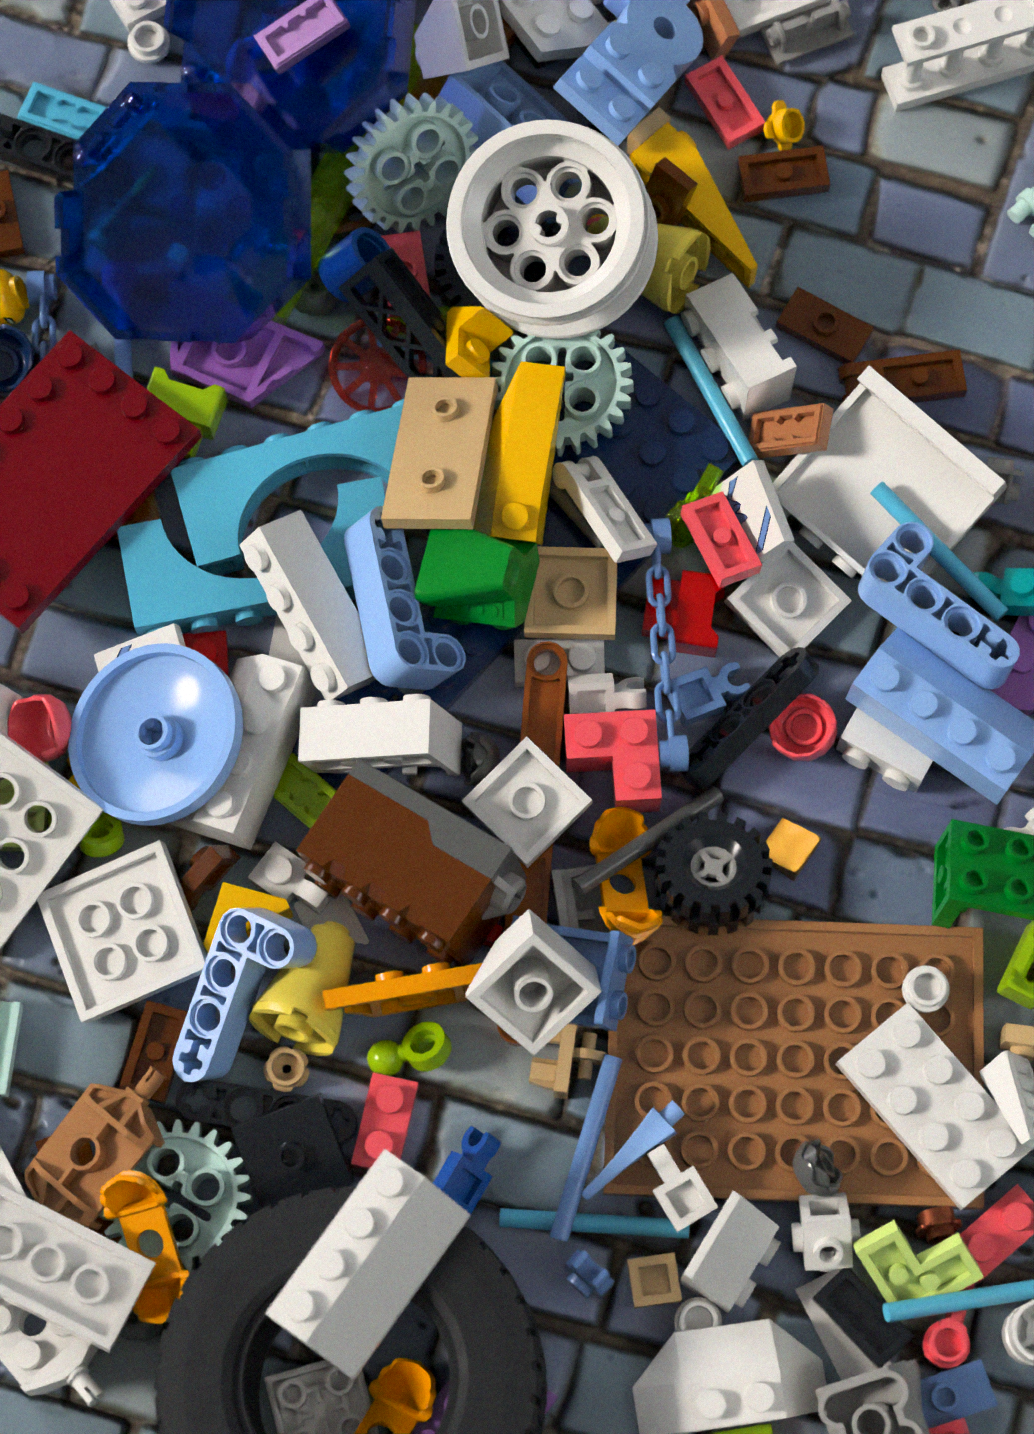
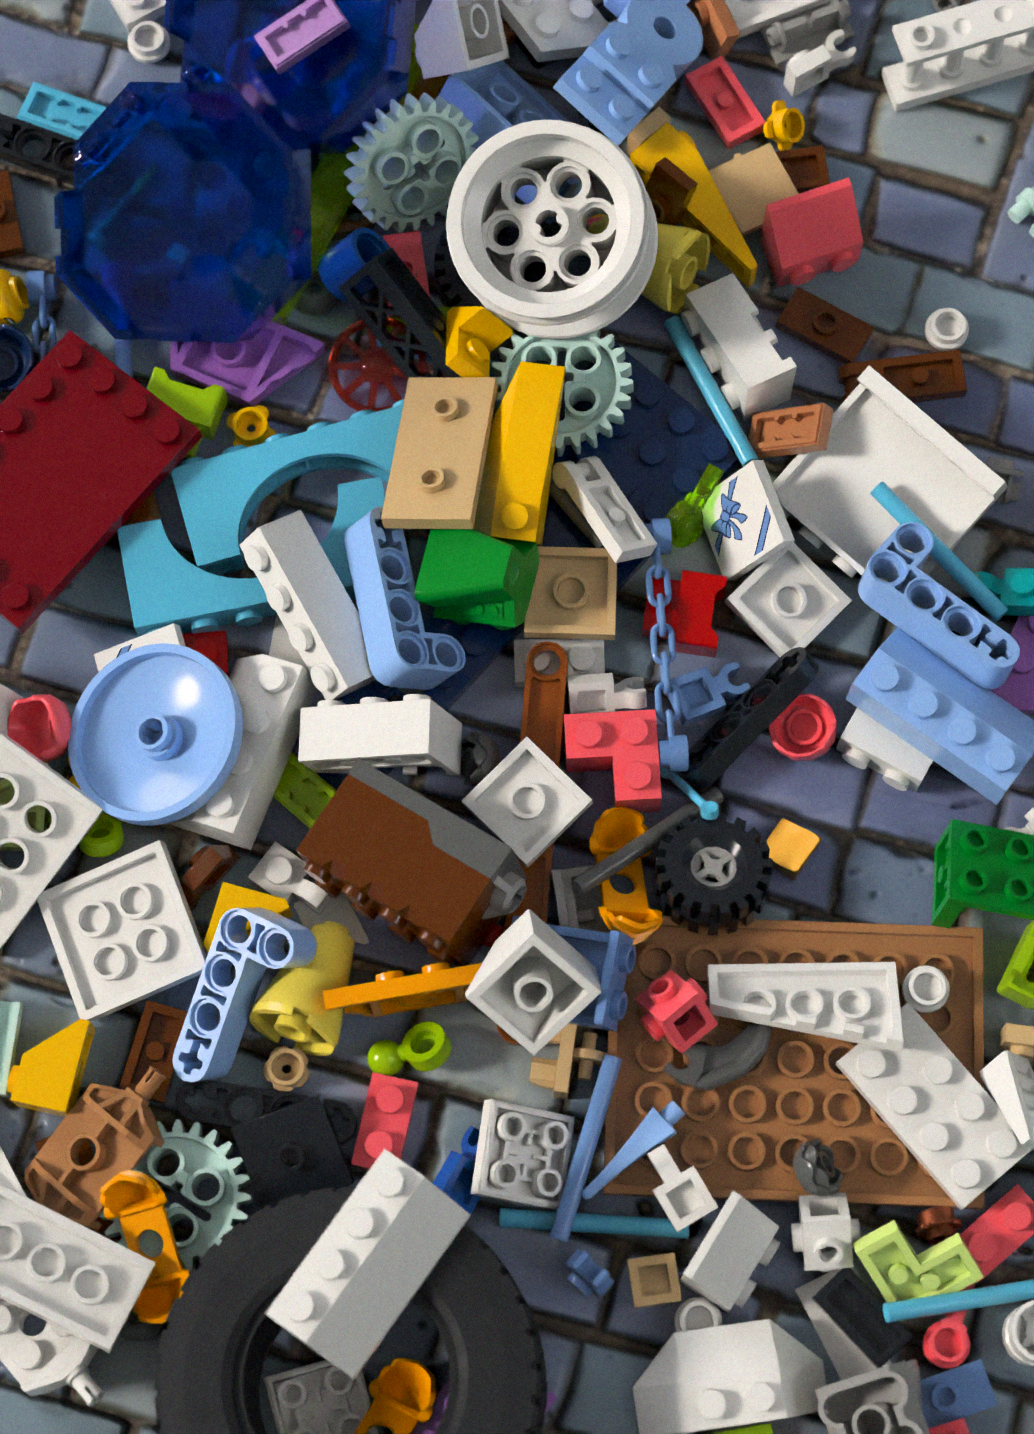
(53, 1071): none -> yellow slope
(246, 417): none -> yellow plate
(522, 1155): none -> white tile
(676, 1011): none -> coral brick
(708, 809): none -> medium azure hinge
(721, 539): coral plate -> none
(722, 1064): none -> dark grey piece
(752, 183): none -> tan piece
(812, 233): none -> coral slope
(813, 66): none -> white plate
(822, 999): none -> white wing
(946, 329): none -> white plate

